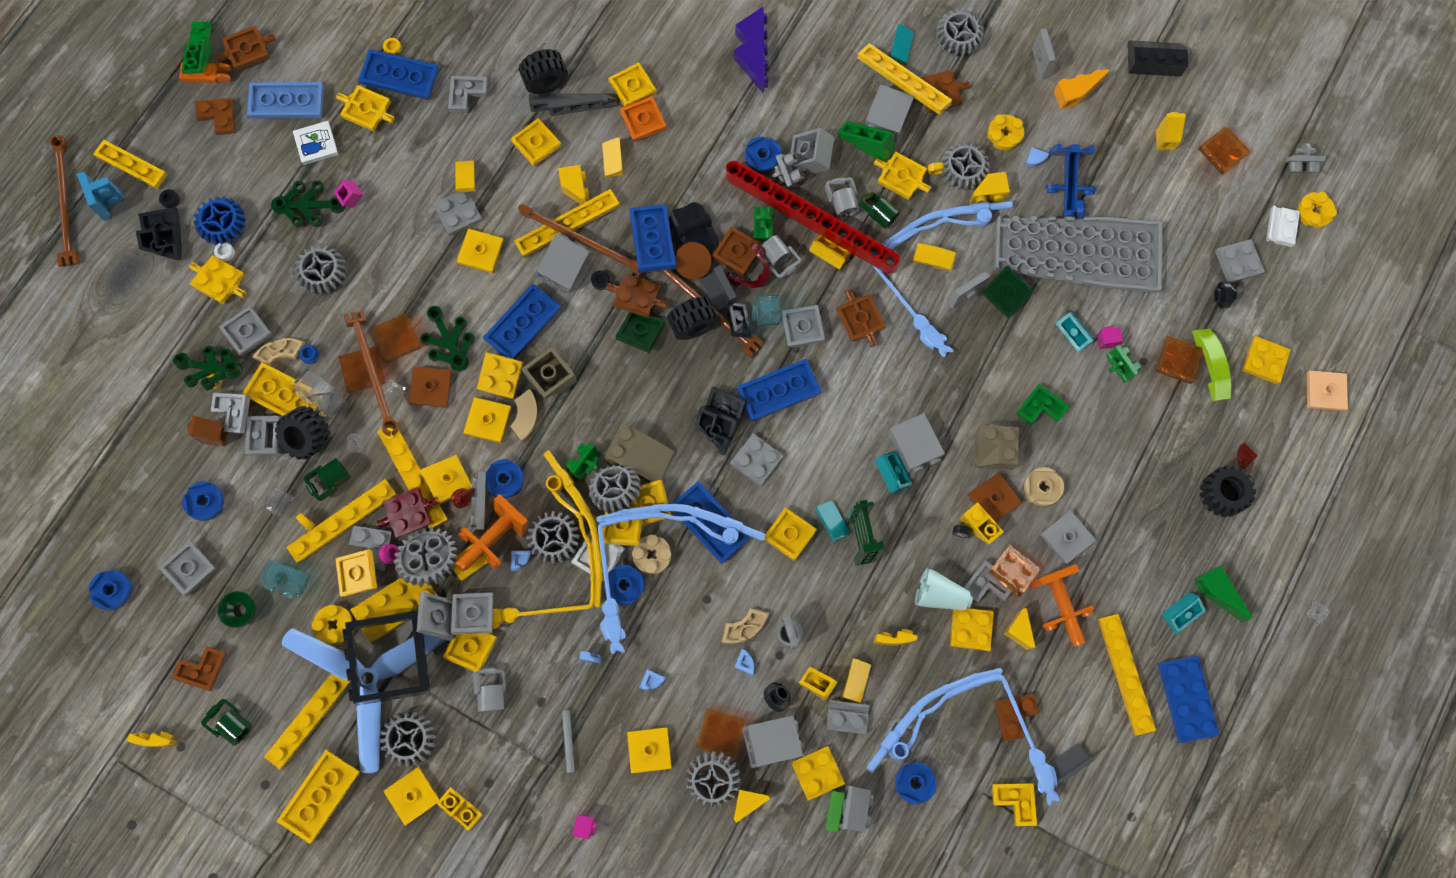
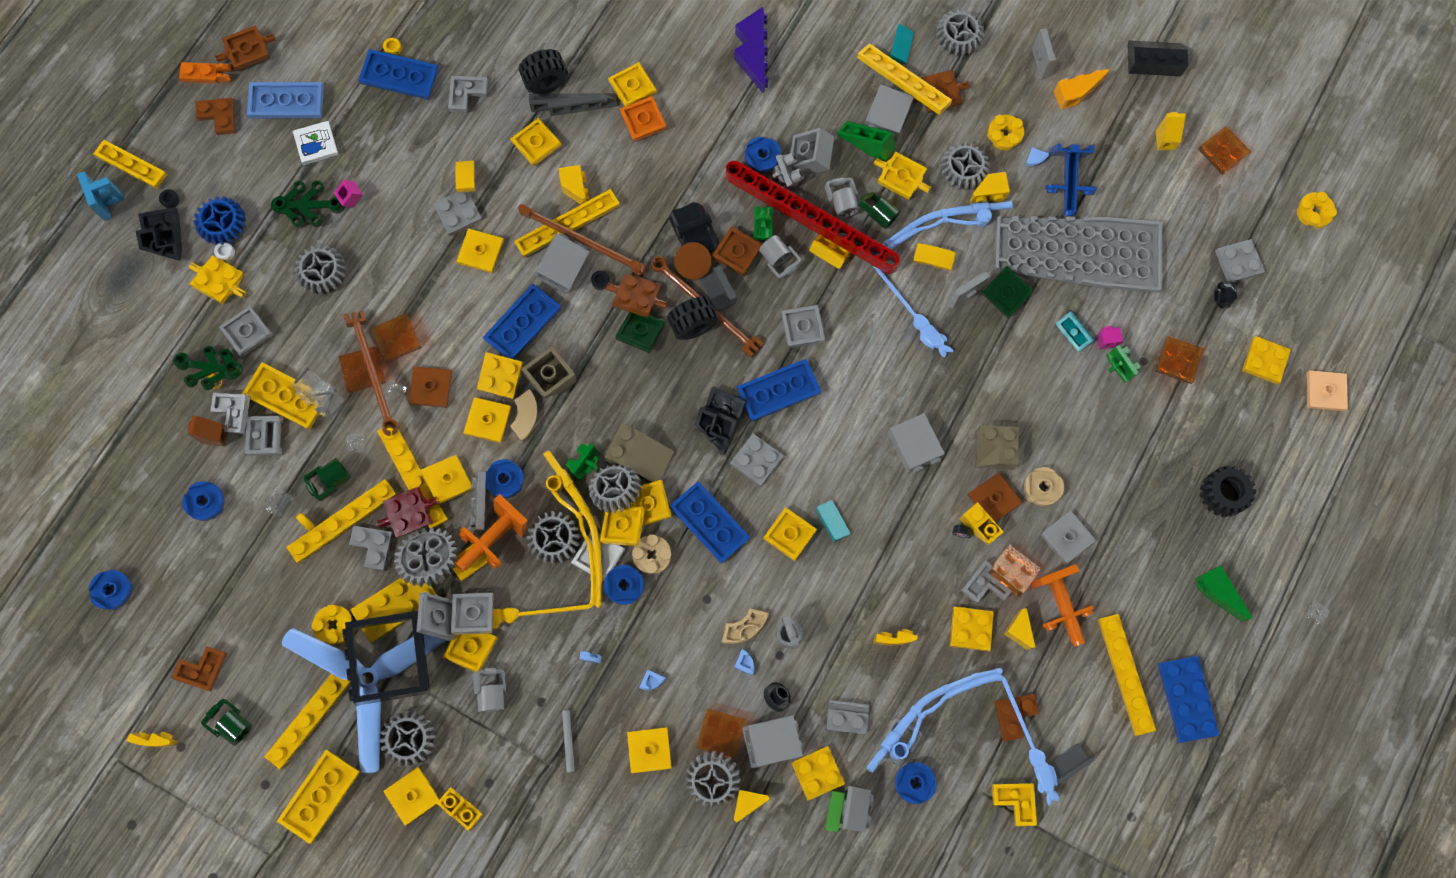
(67, 253): dark orange hinge -> none
(187, 568): light grey plate -> none
(199, 49): green slope -> none
(228, 605): dark green piece -> none
(275, 571): clear light blue brick -> none
(279, 350): tan tile -> none
(302, 432): black tyre -> none
(309, 354): blue plate -> none
(356, 573): yellow plate -> none
(365, 108): yellow plate -> none
(387, 553): dark pink tile -> none
(449, 341): dark green plant -> none
(461, 498): clear red tile -> none
(519, 559): light blue tile -> none
(584, 827): dark pink plate -> none
(611, 623): light blue piece -> none
(612, 158): yellow slope -> none
(652, 238): blue plate -> none
(738, 320): black plate -> none
(762, 278): dark red helmet -> none
(766, 310): clear light blue brick -> none
(818, 683): yellow slope -> none
(856, 680): yellow slope -> none
(860, 318): dark orange plate -> none
(868, 546): dark green fence -> none
(893, 472): teal slope -> none
(936, 168): yellow tile -> none
(941, 592): light aqua cone -> none
(1043, 401): green plate -> none
(1080, 206): blue tile -> none
(1184, 612): teal slope -> none
(1216, 362): lime slope -> none
(1245, 455): clear red tile -> none
(1283, 226): white plate -> none
(1313, 162): light grey hips -> none

